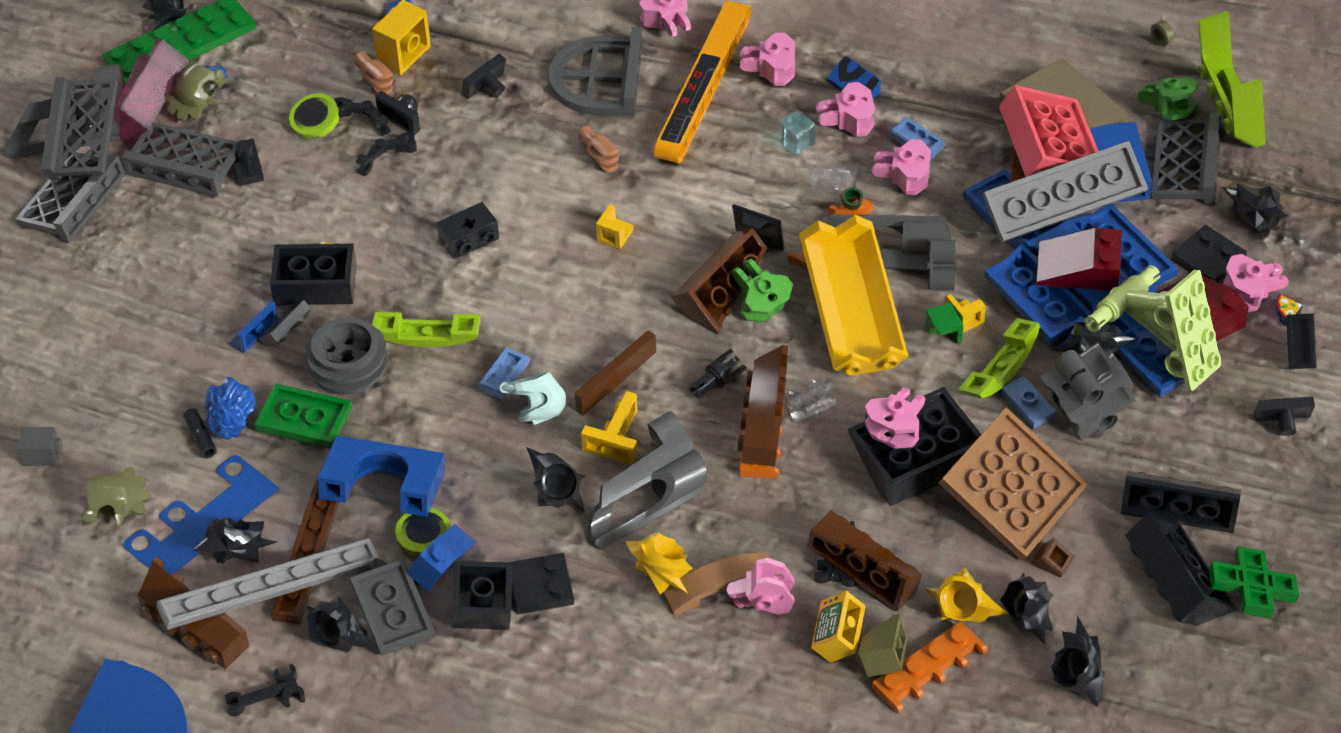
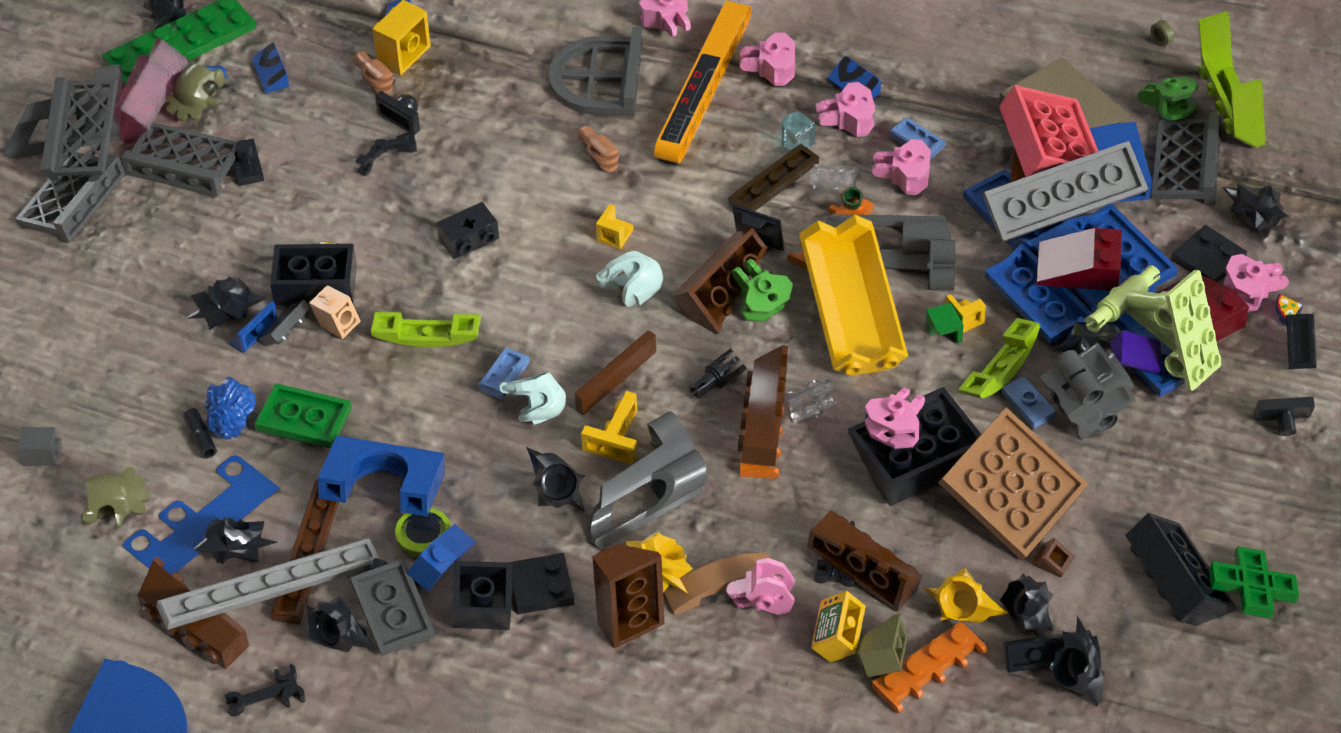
(223, 301): none -> black hair
(270, 69): none -> blue slope
(314, 116): tile -> none
(335, 312): none -> light nougat head
(337, 359): dark grey wheel -> none
(347, 107): black piece -> none
(486, 77): black tile -> none
(628, 592): none -> reddish brown slope
(641, 277): none -> light aqua helmet
(775, 178): none -> dark brown plate
(1032, 652): none -> black tile
(1137, 351): none -> dark purple slope
(1181, 501): black slope -> none

